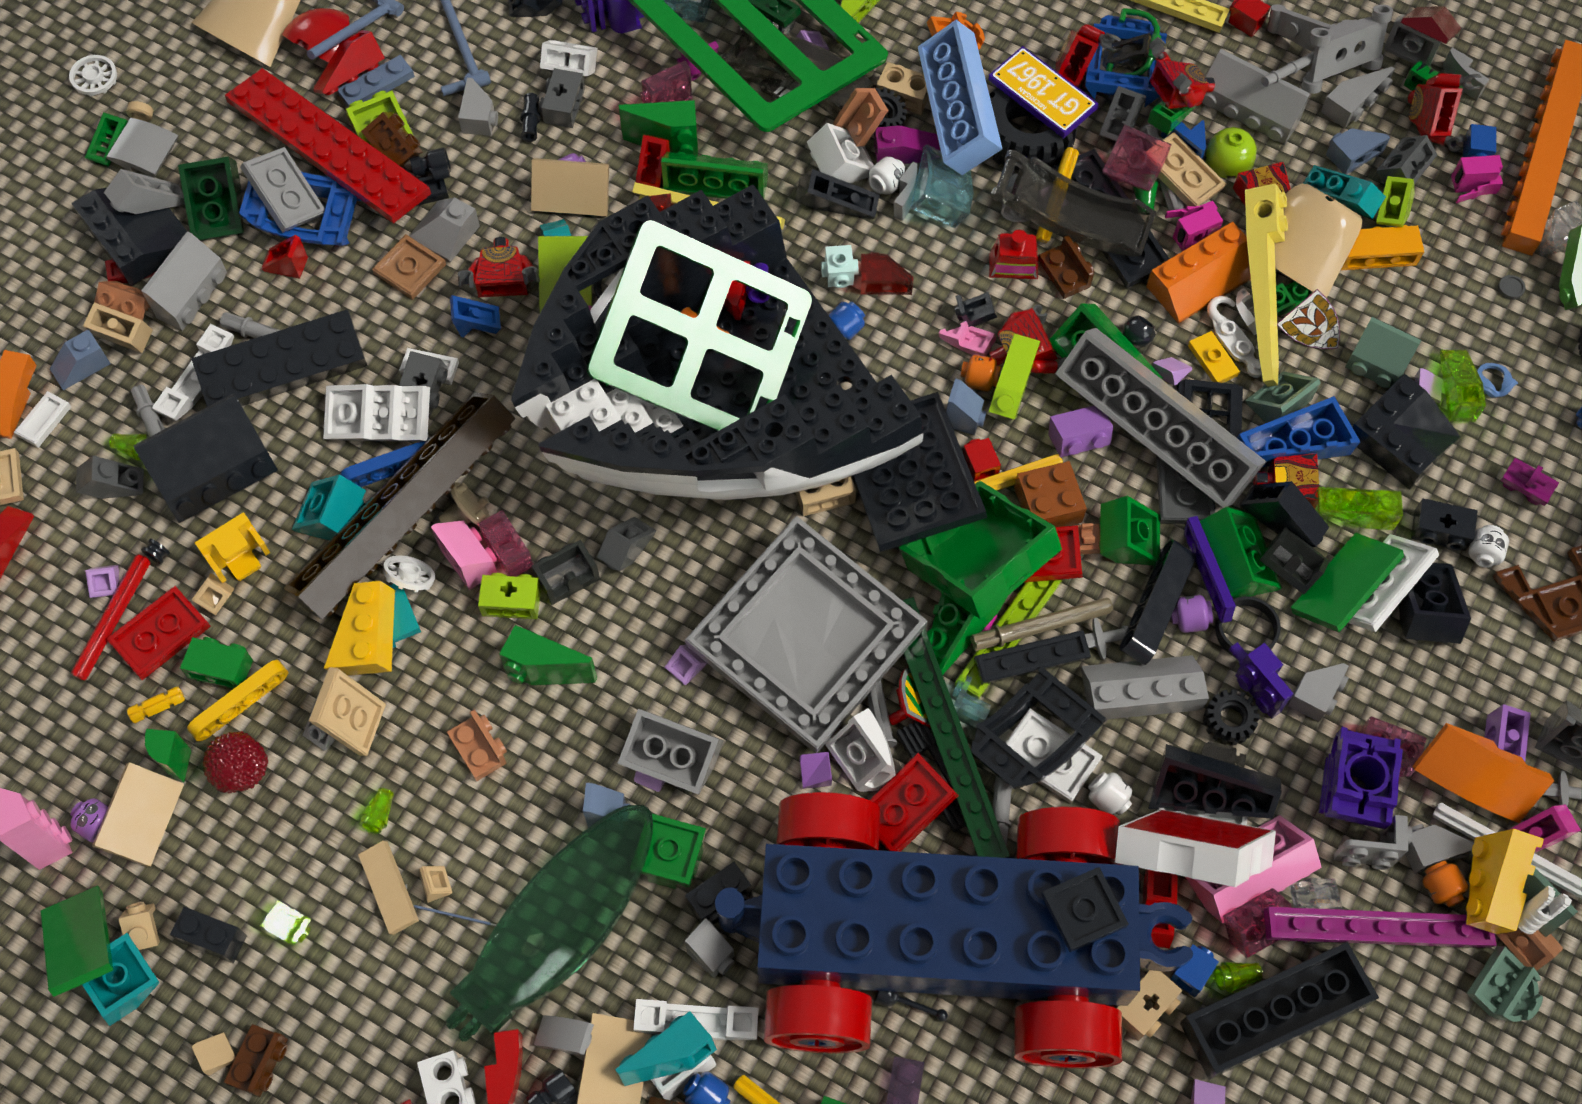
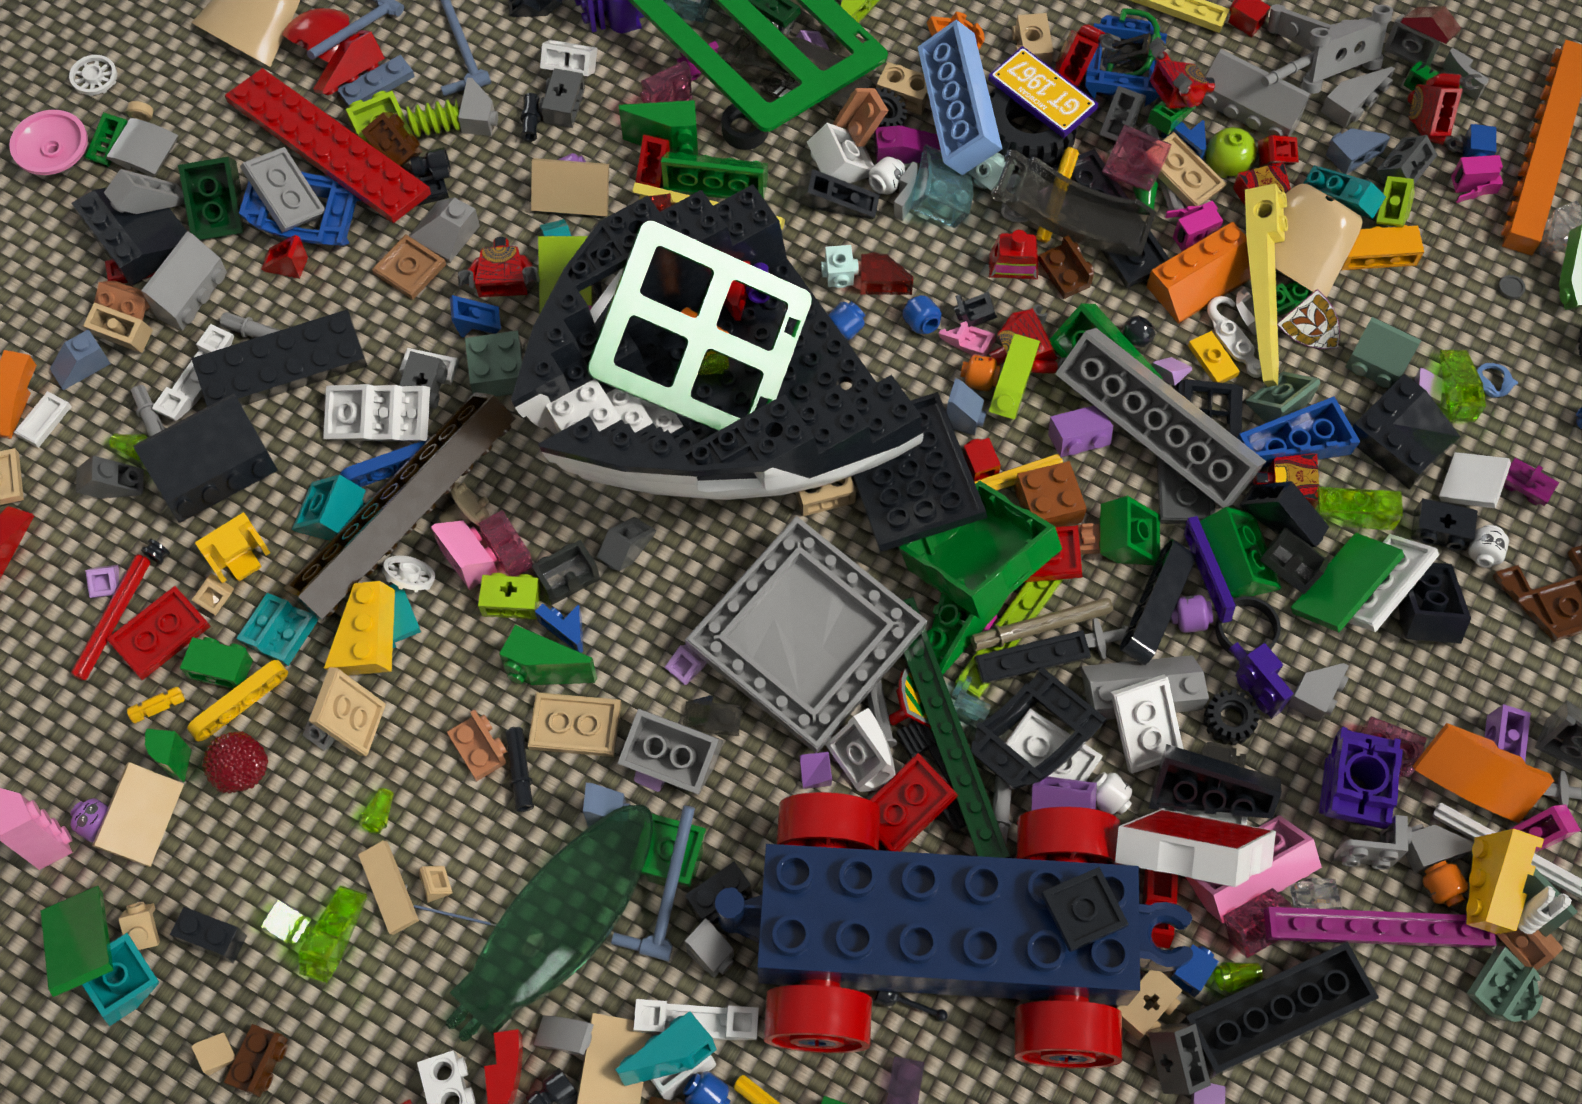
(48, 142): none -> bright pink dish
(277, 629): none -> teal slope
(331, 935): none -> clear neon green slope
(434, 118): none -> lime piece
(494, 362): none -> sand green brick
(519, 770): none -> black axle
(567, 630): none -> blue slope
(574, 724): none -> tan tile
(657, 945): none -> sand blue bar
(713, 363): none -> clear neon green cone
(713, 717): none -> clear smoke slope
(739, 140): none -> black tyre
(922, 314): none -> blue head
(989, 171): none -> light aqua brick
(1034, 34): none -> tan brick
(1063, 793): none -> medium lavender brick
(1146, 722): none -> white tile
(1179, 1058): none -> dark grey brick
(1277, 149): none -> red slope
(1475, 480): none -> white tile

